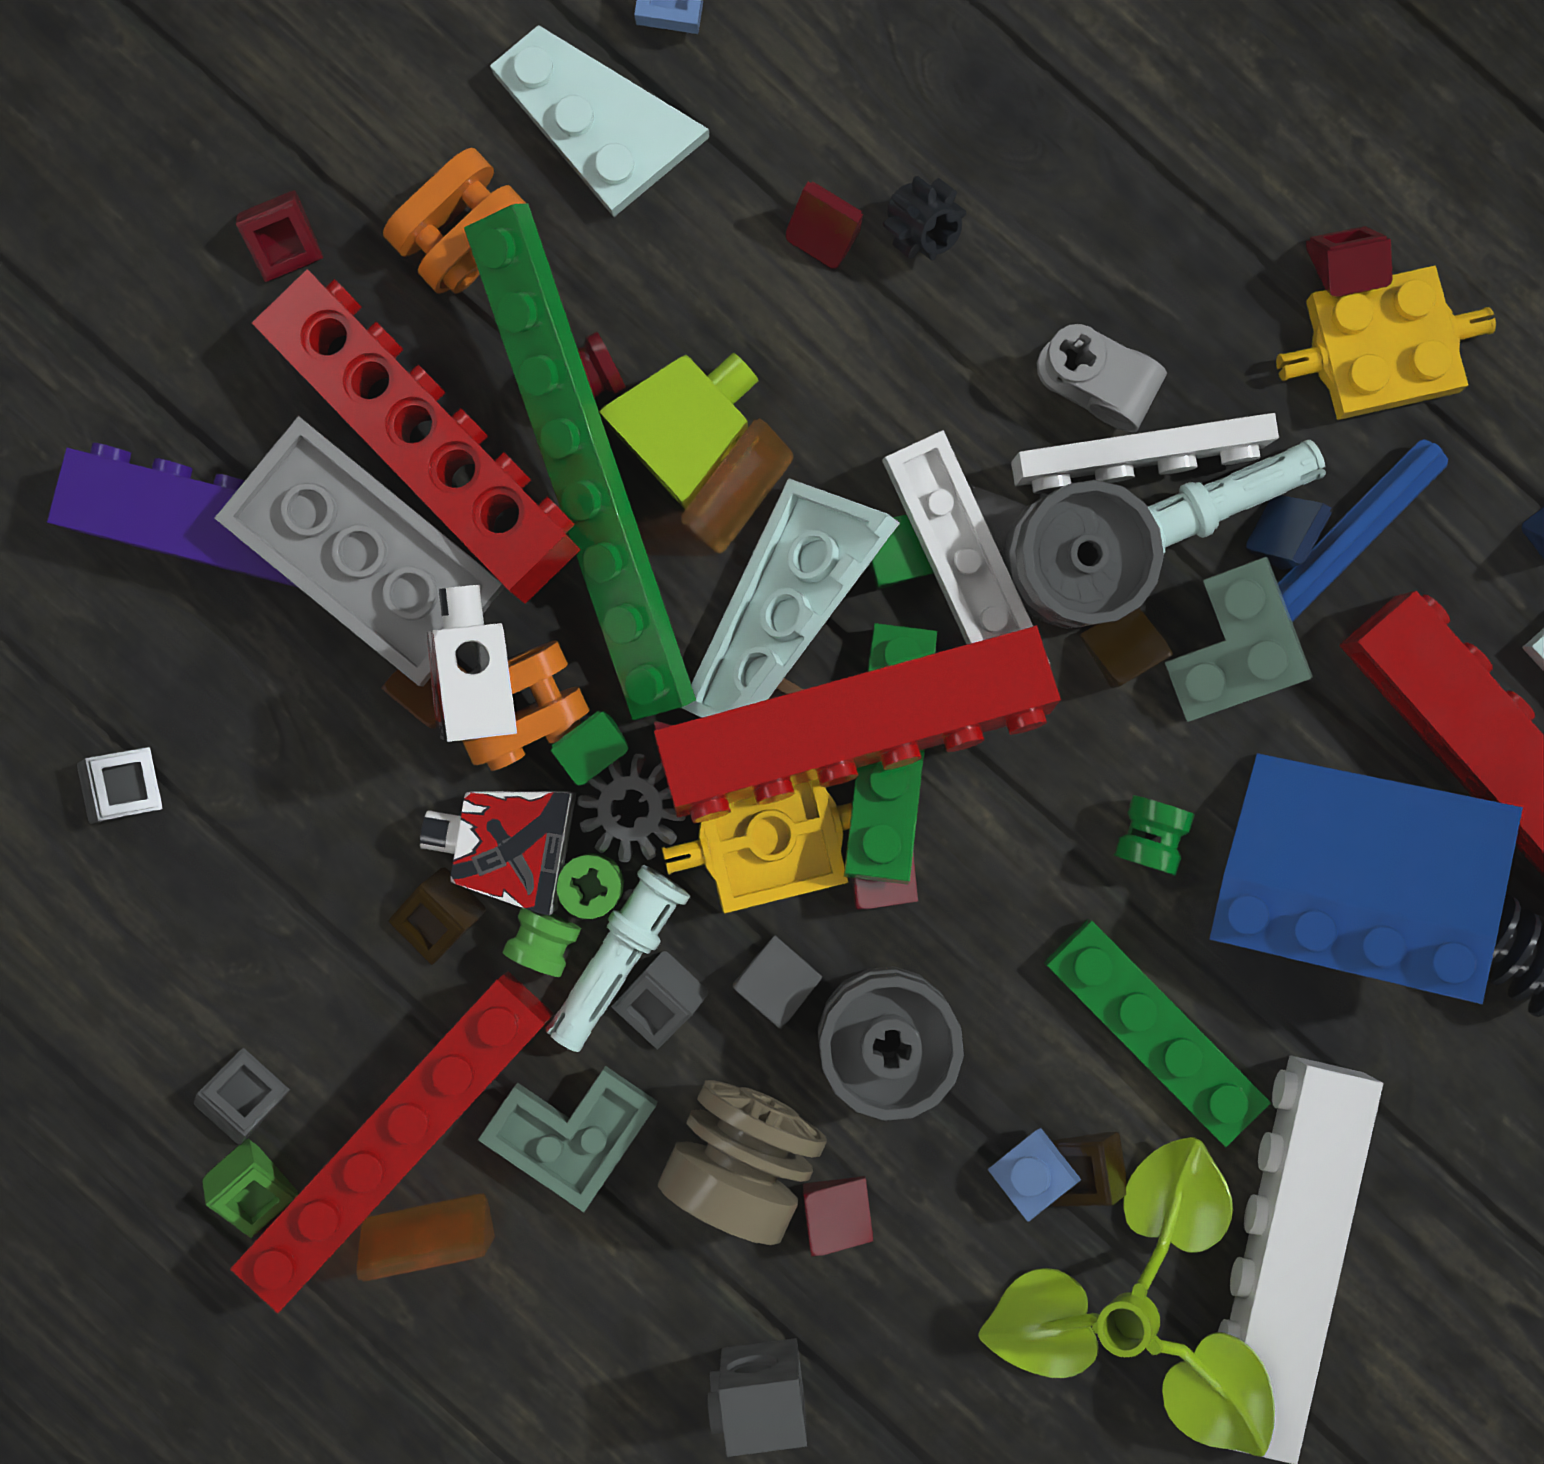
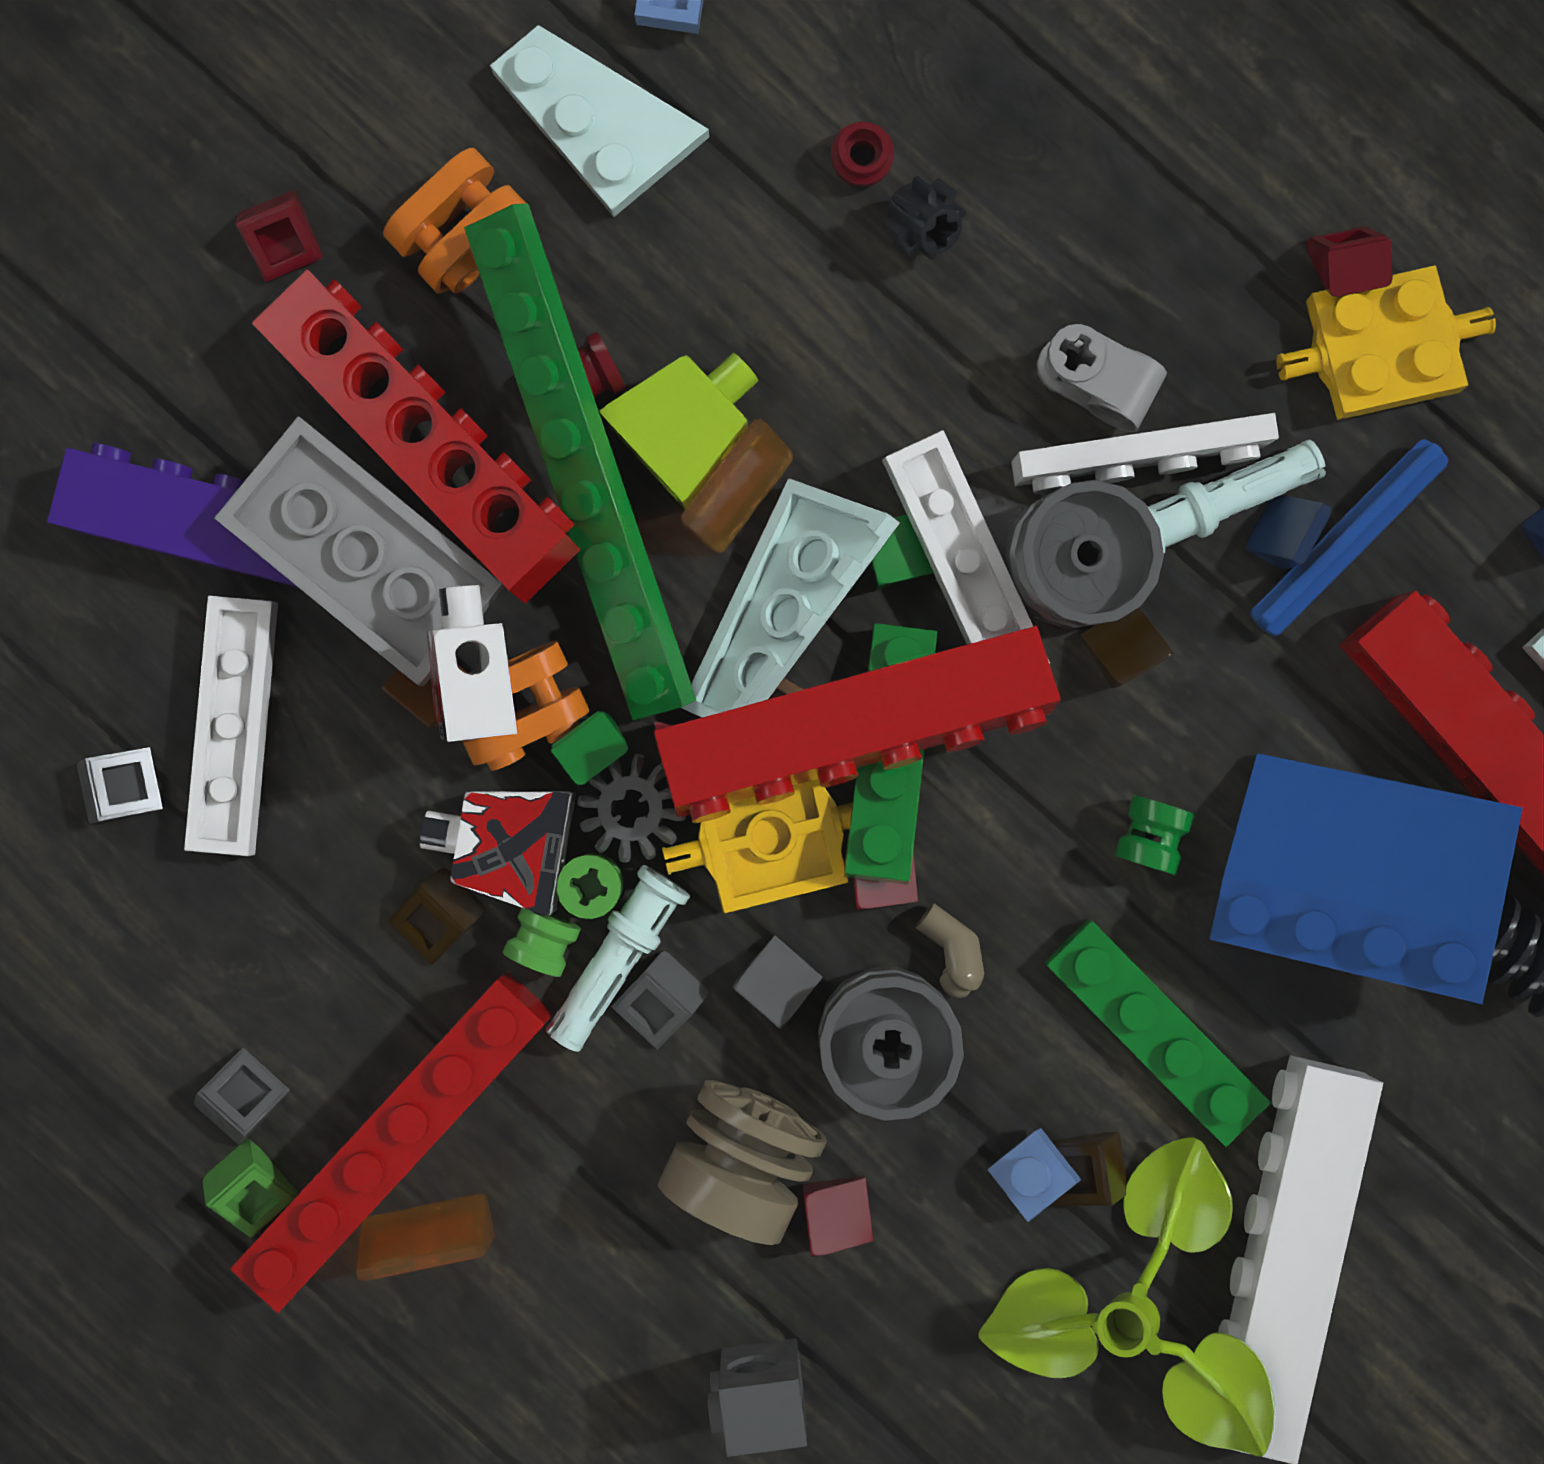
(231, 726): none -> white plate
(574, 1152): sand green plate -> none
(824, 225): dark red slope -> none
(867, 136): none -> dark red plate
(961, 950): none -> dark tan arm
(1258, 647): sand green plate -> none

